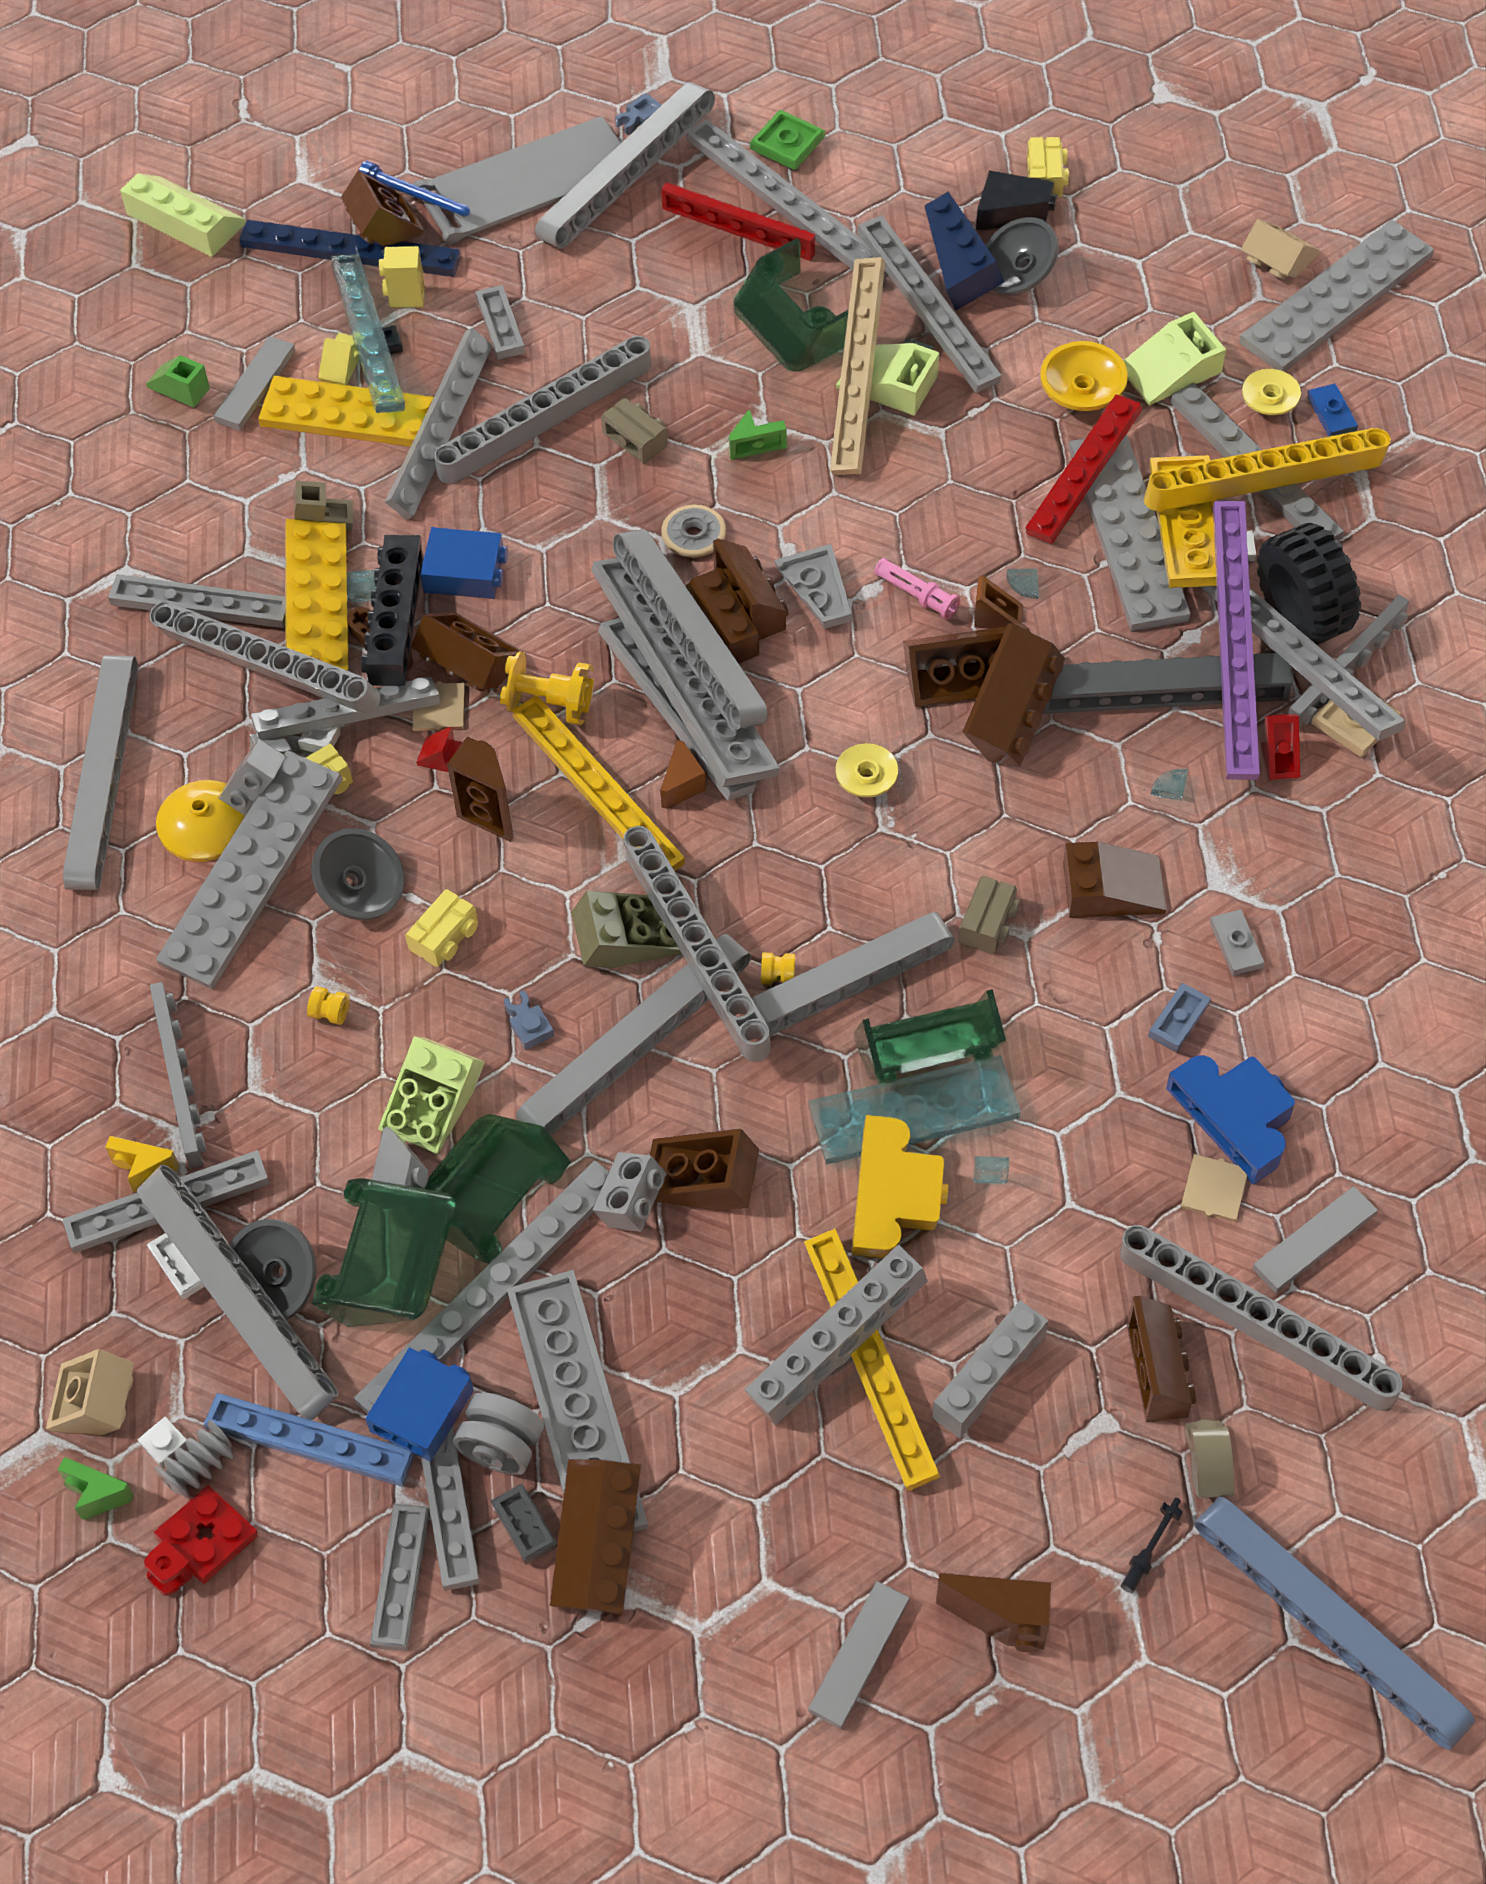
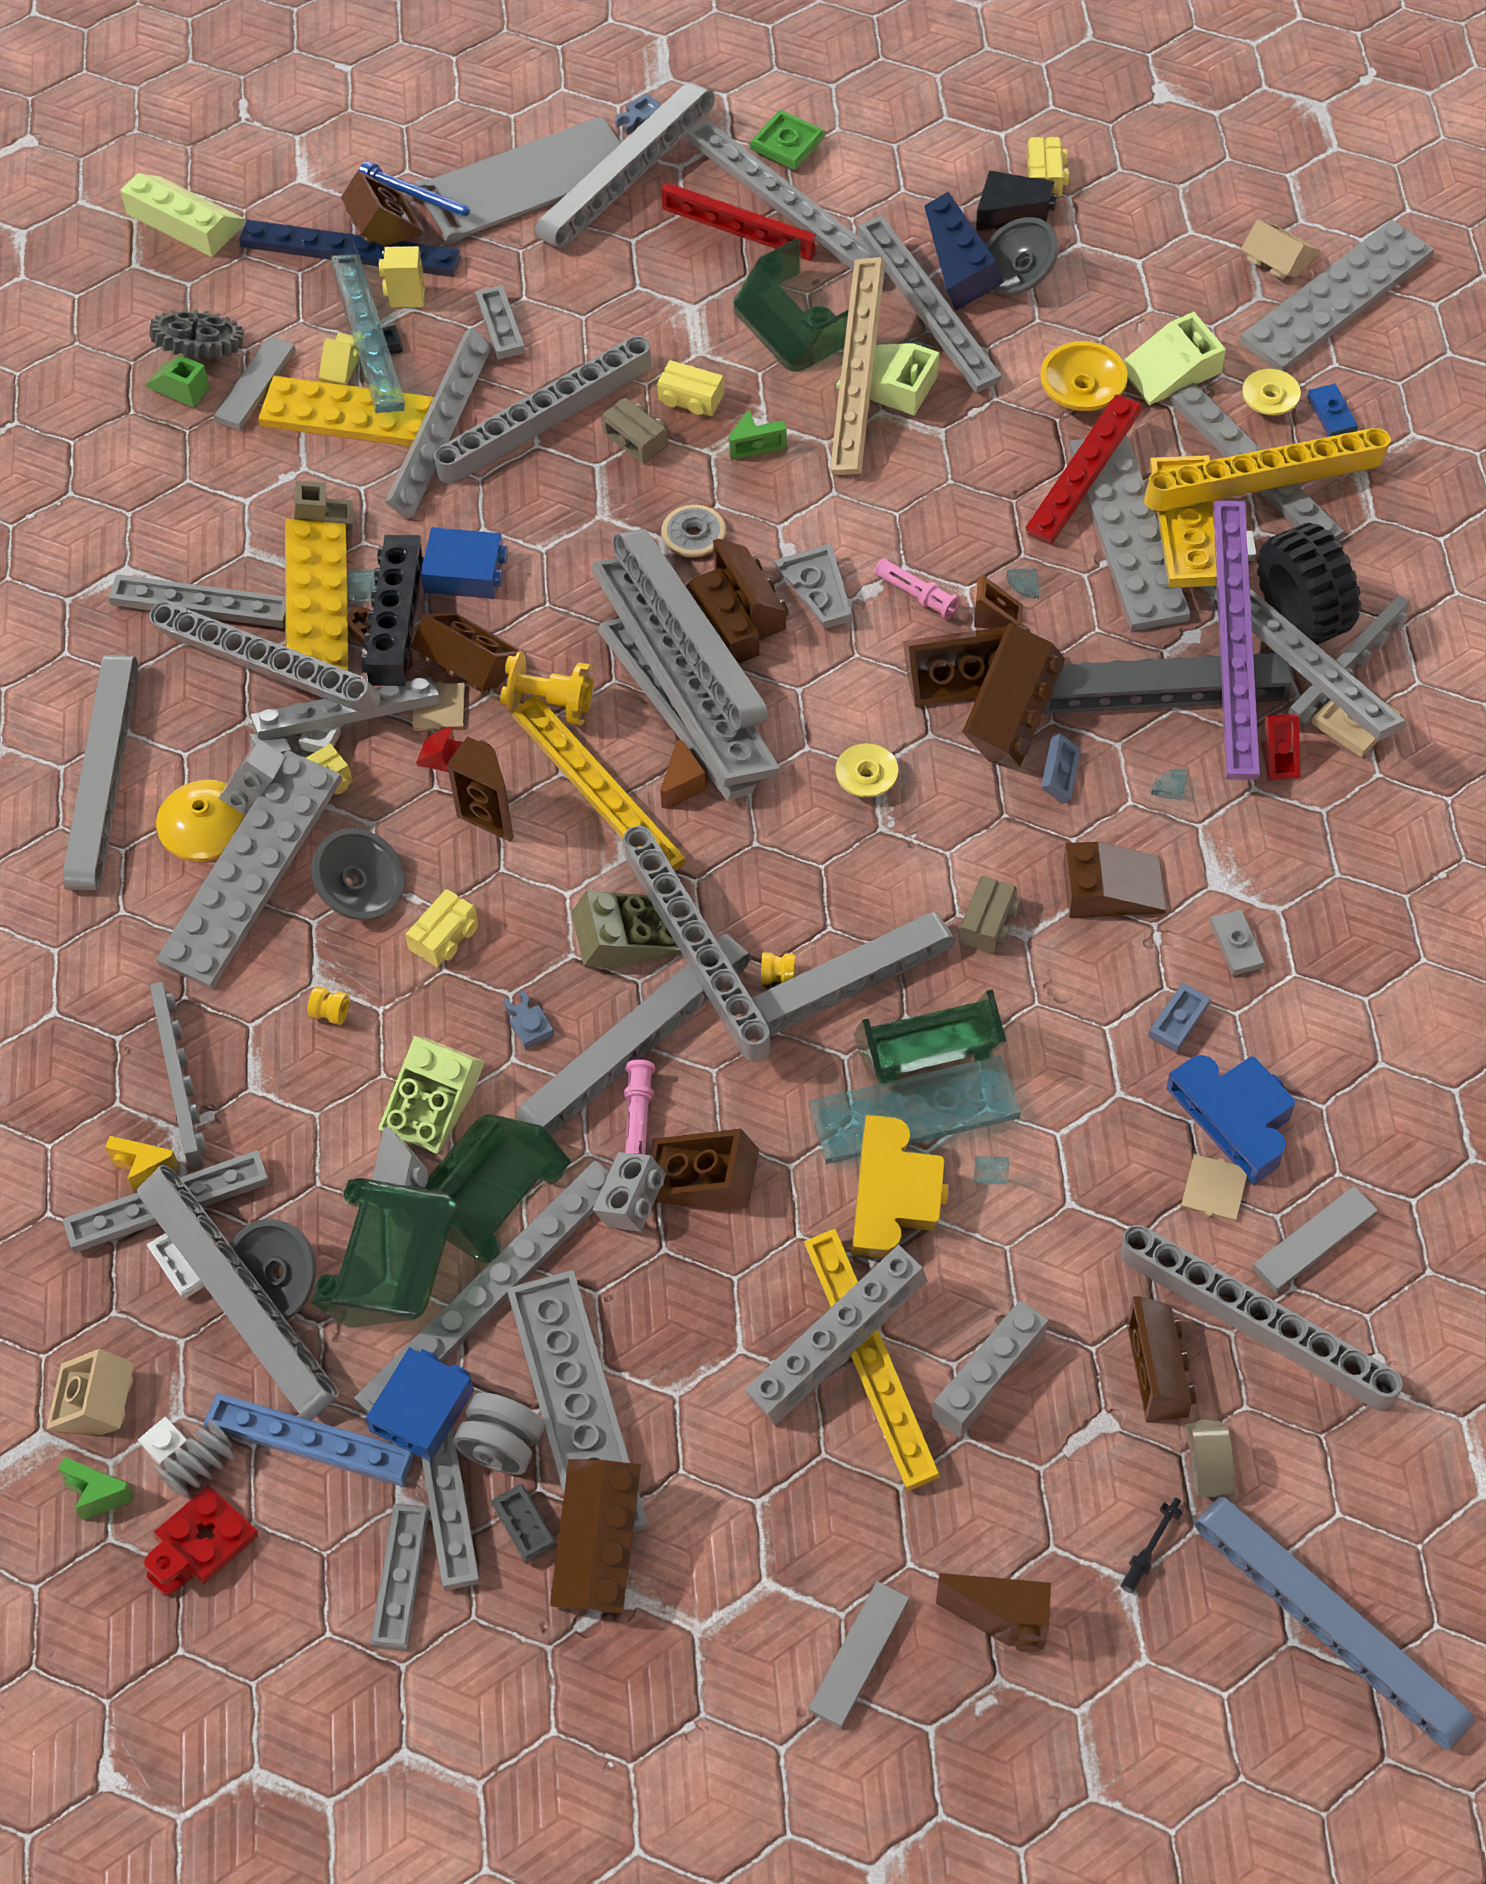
(196, 334): none -> dark grey gear
(638, 1096): none -> bright pink pin
(690, 388): none -> light yellow brick
(1060, 768): none -> sand blue plate

